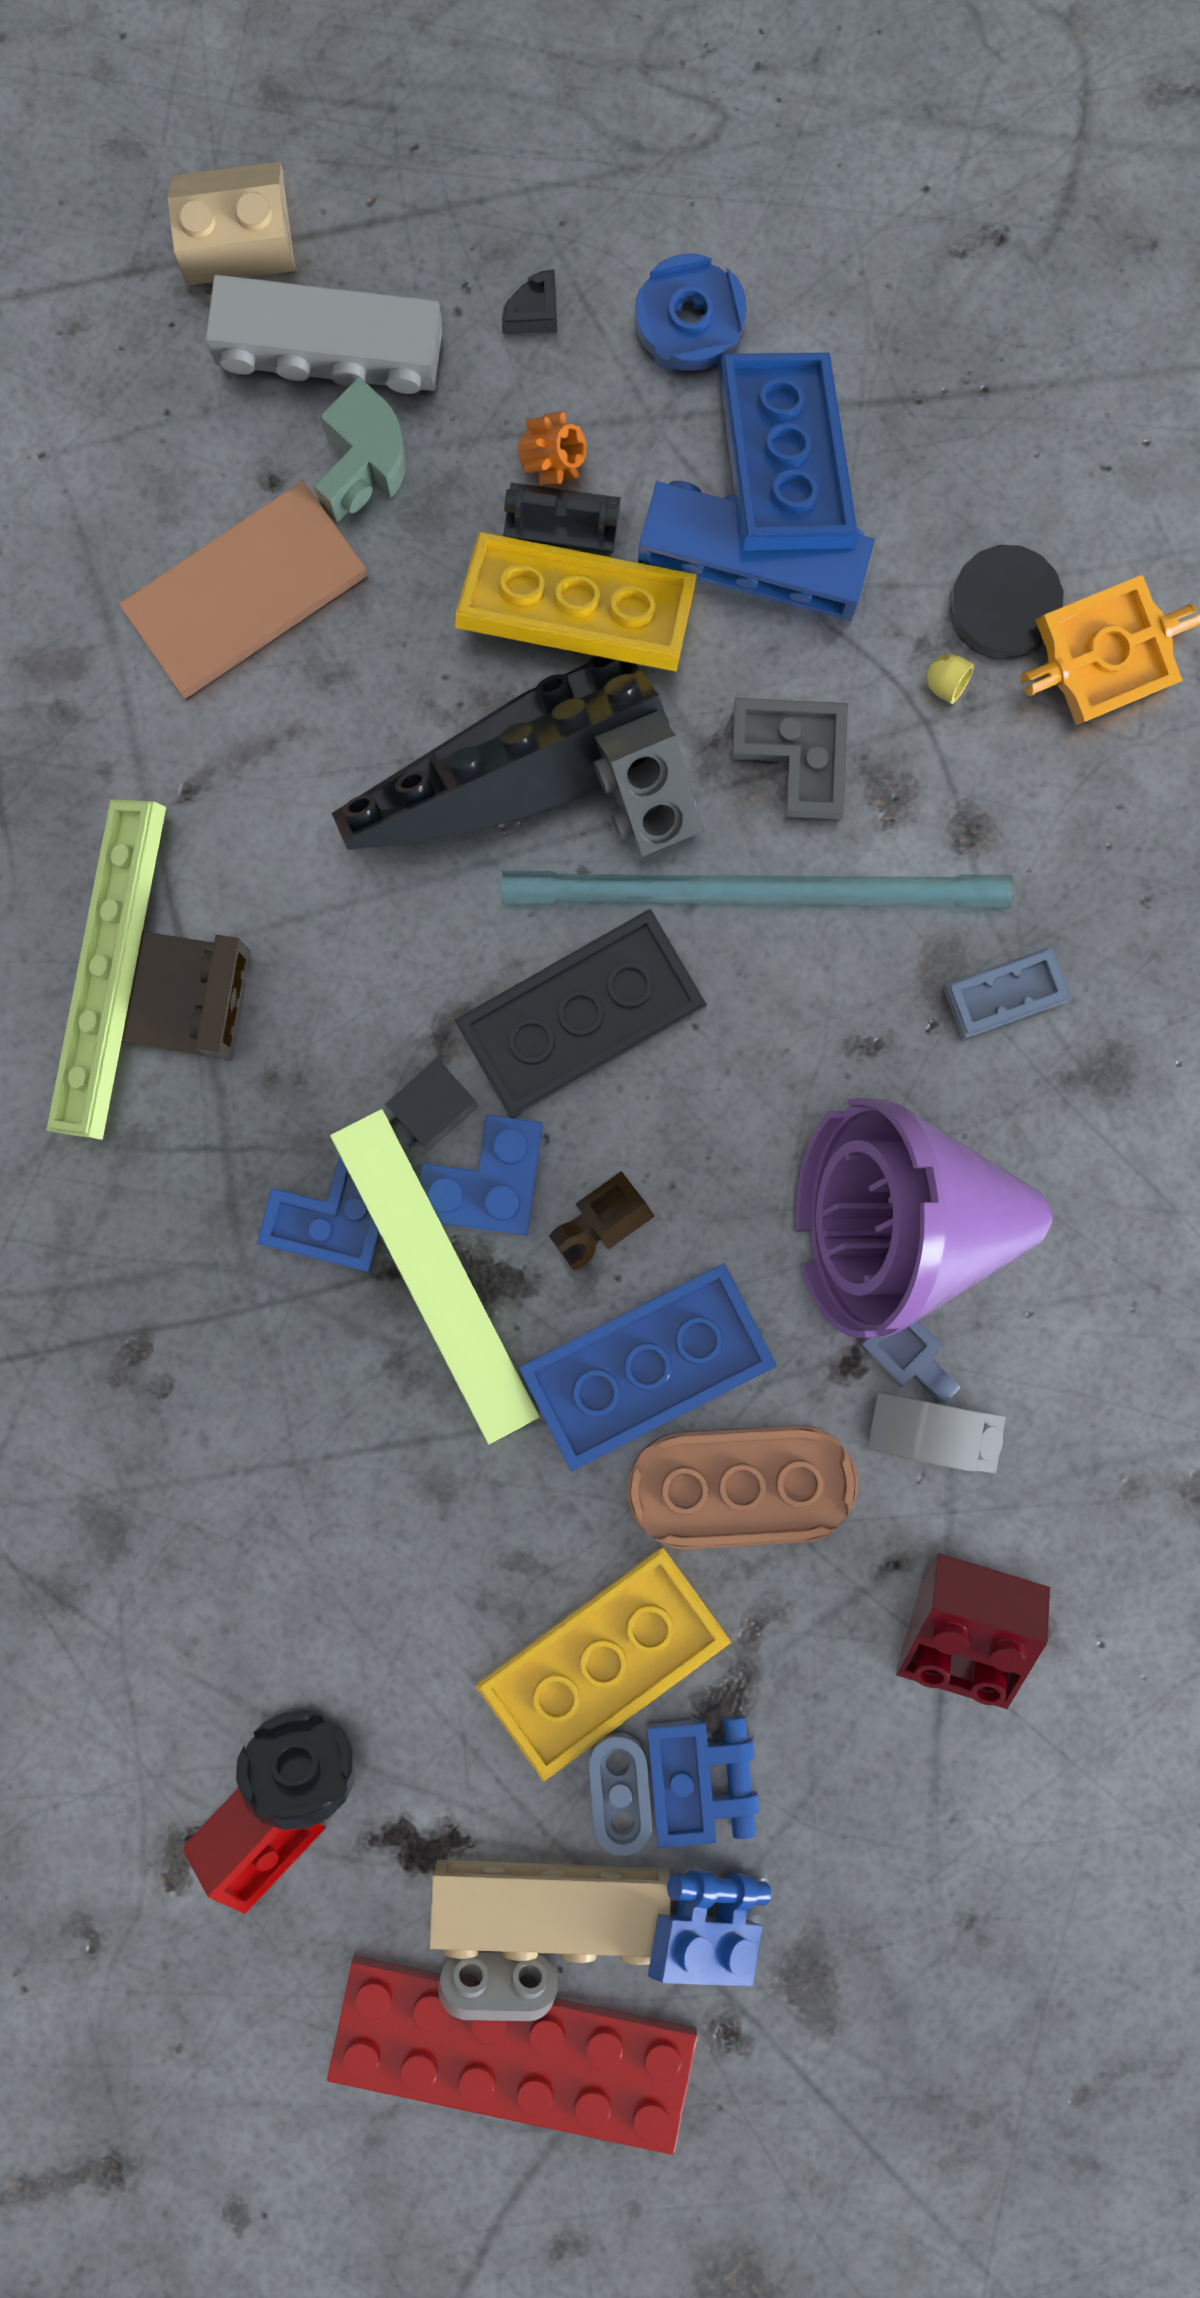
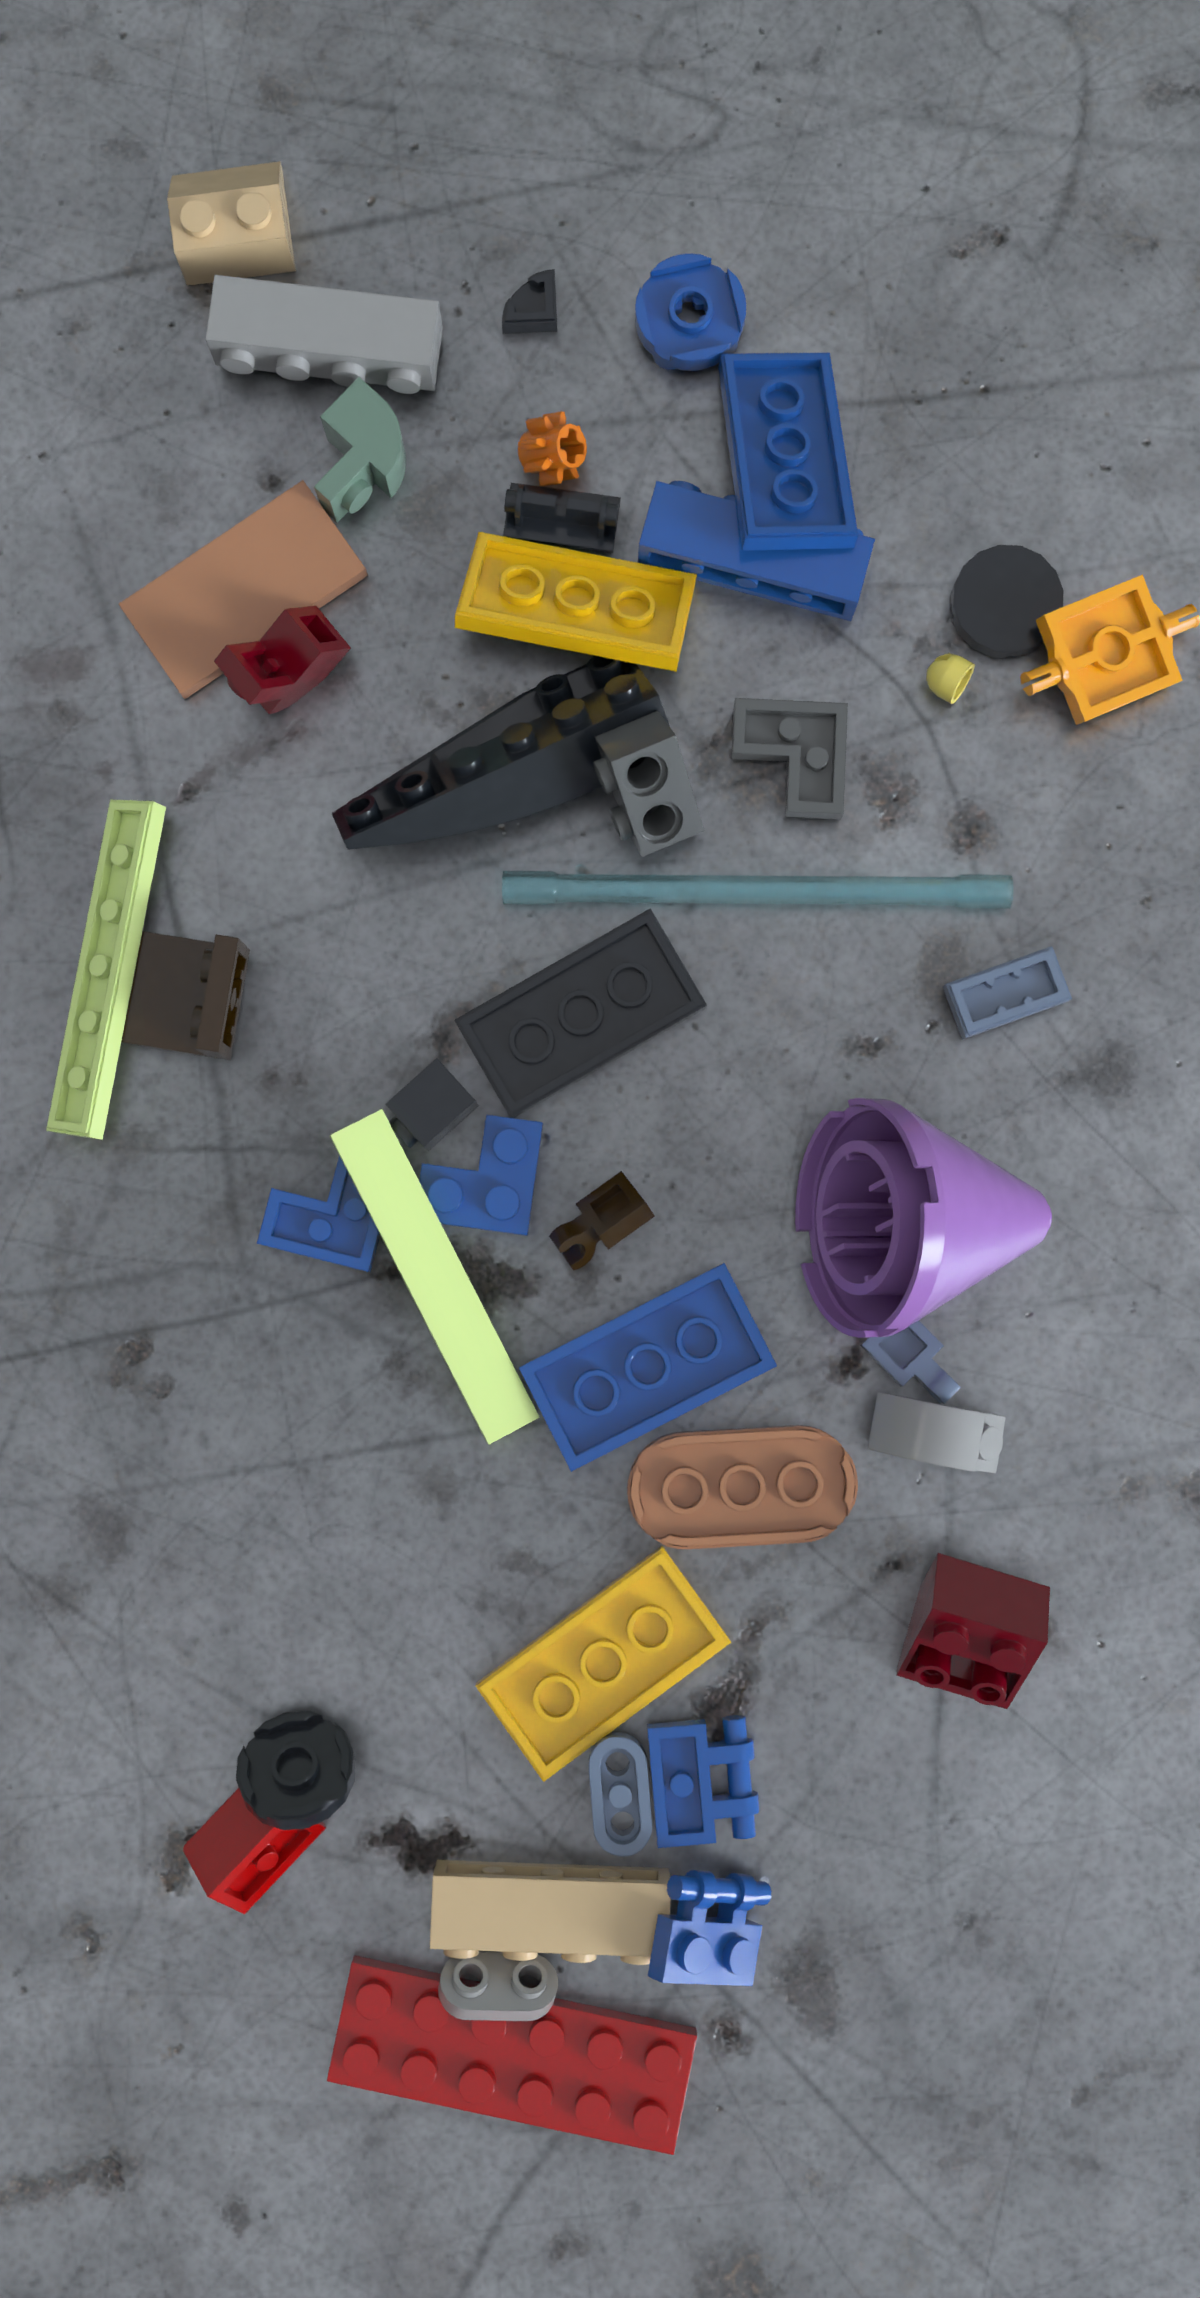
(286, 661): none -> dark red brick

